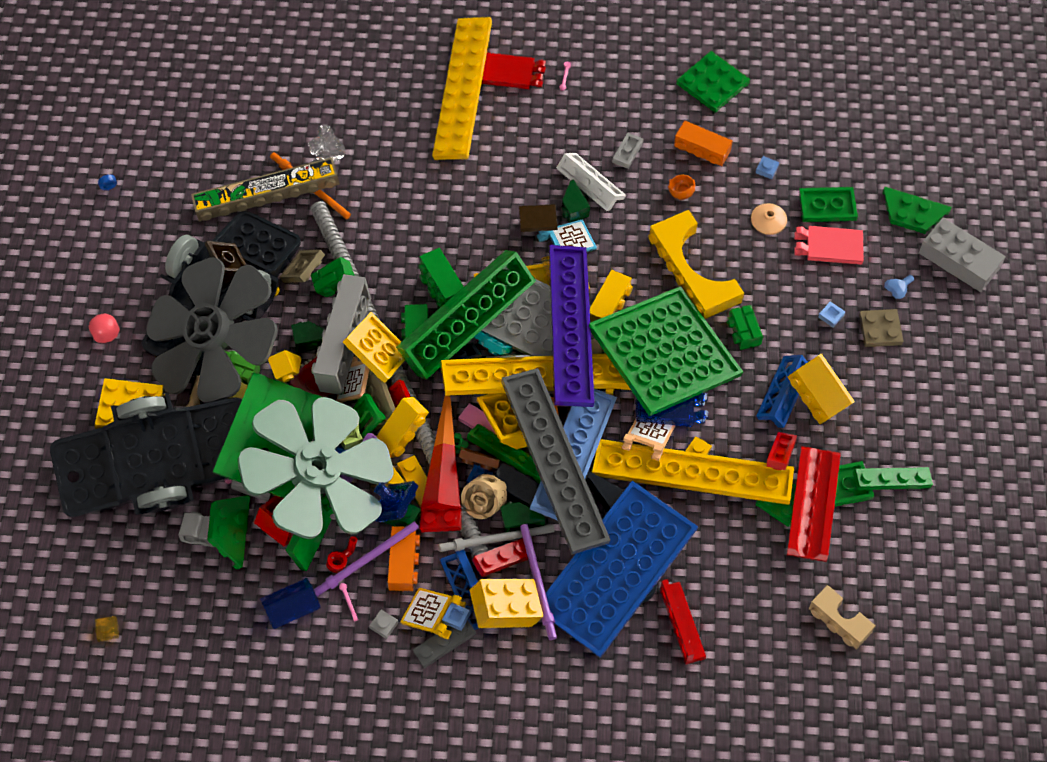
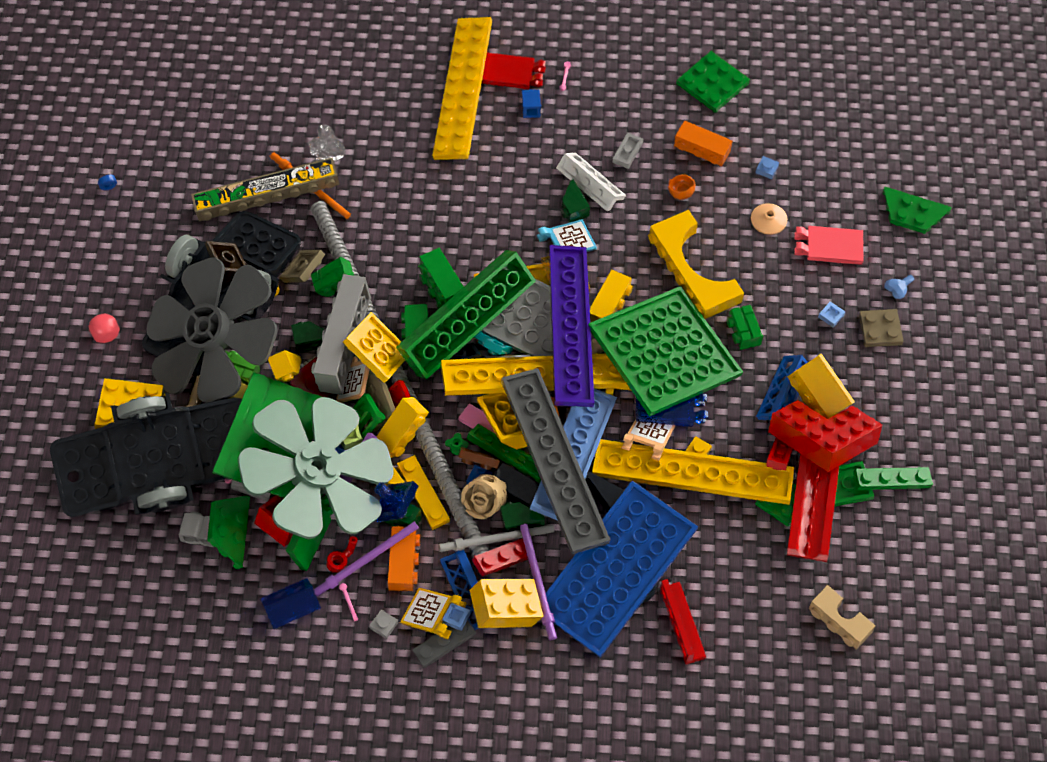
(107, 628): clear yellow plate -> none
(441, 499): red plate -> none
(531, 103): none -> blue brick
(537, 218): dark brown slope -> none
(823, 439): none -> red brick
(828, 204): green plate -> none
(962, 254): light grey brick -> none

